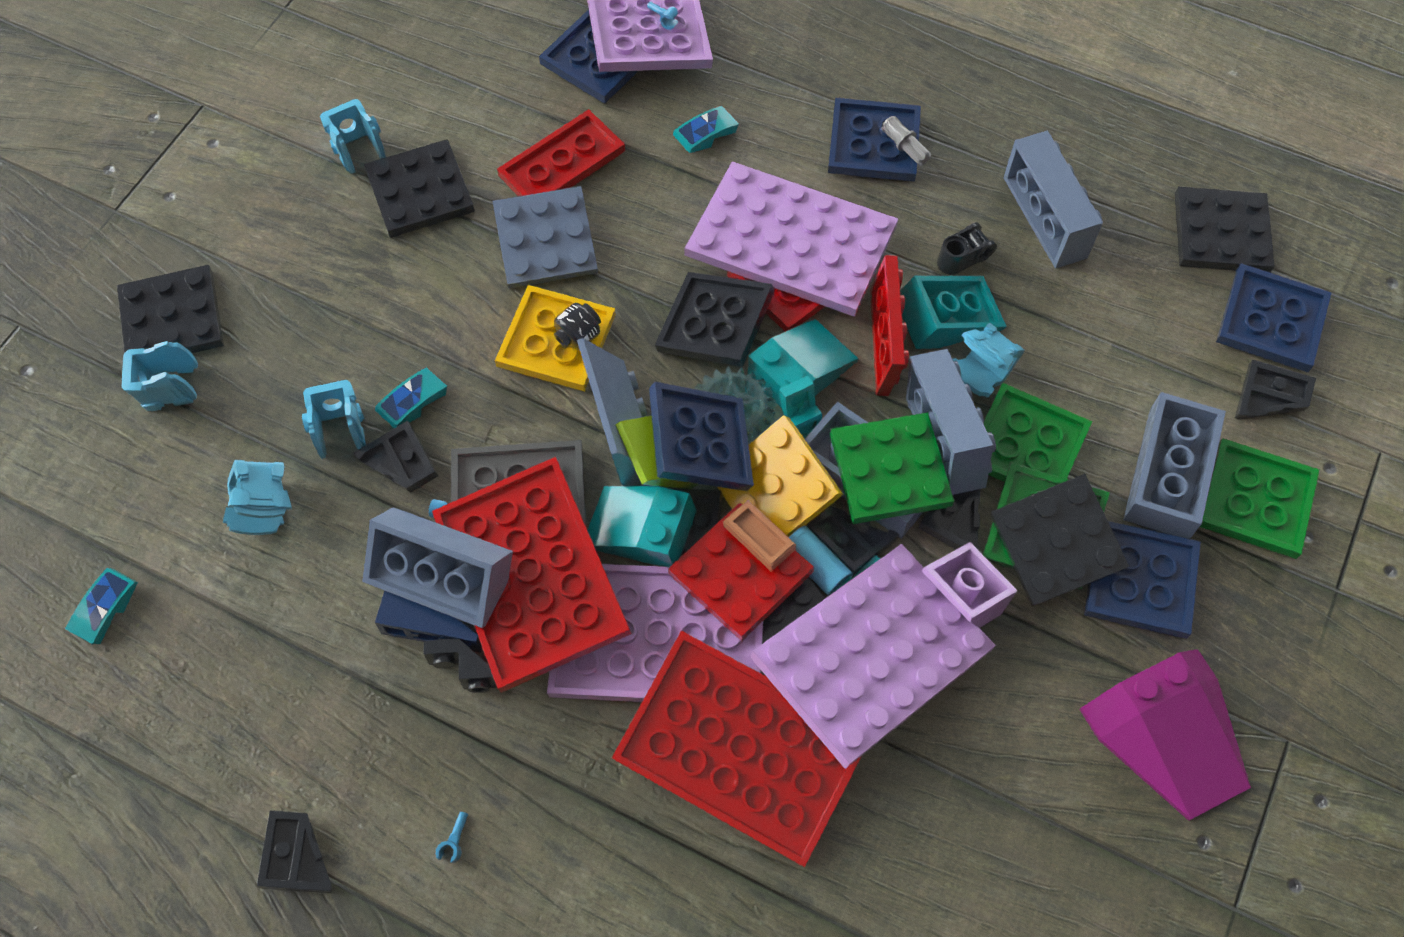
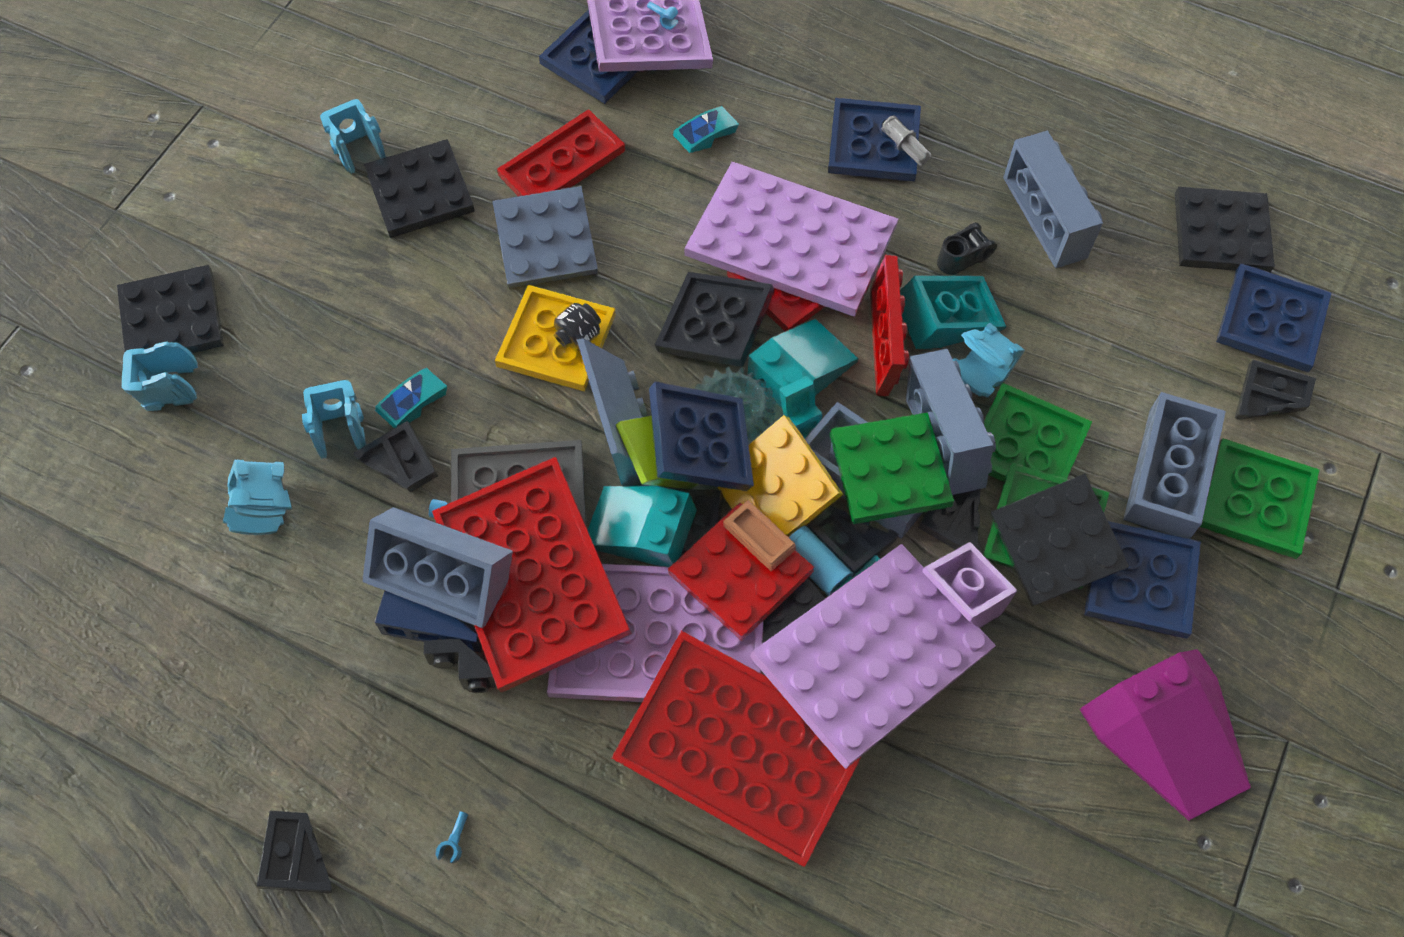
(98, 606): slope -> none

